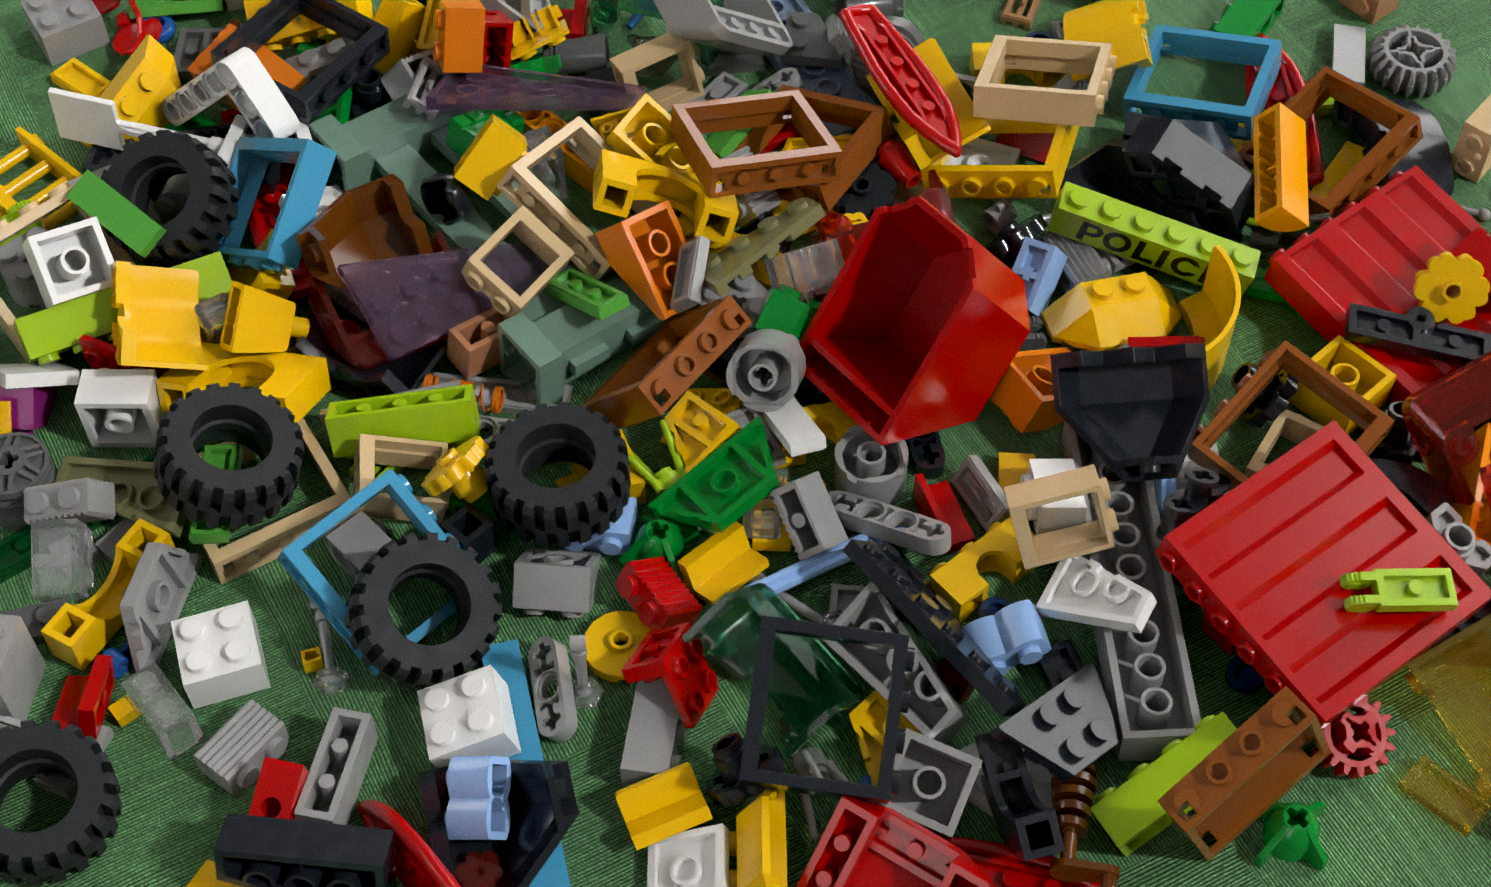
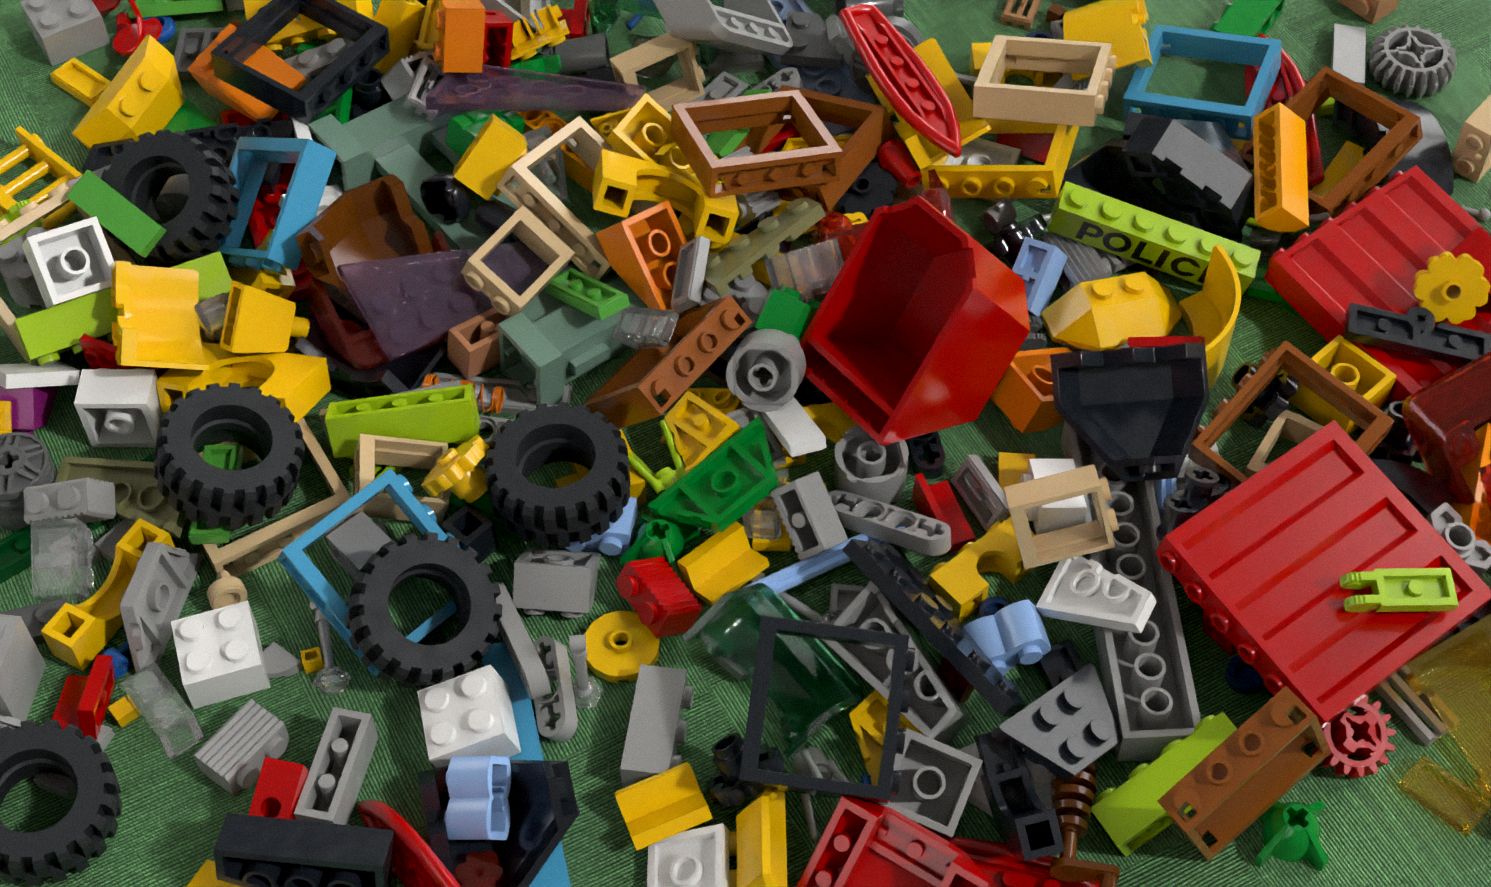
(97, 123): white piece -> none
(226, 591): none -> tan tile
(249, 88): white beam -> none
(280, 662): none -> light grey tile
(493, 215): none -> black brick
(521, 648): none -> light grey beam
(645, 327): none -> clear slope
(680, 665): red bracket -> none
(1055, 13): none -> reddish brown piece
(1419, 705): none -> light grey tile

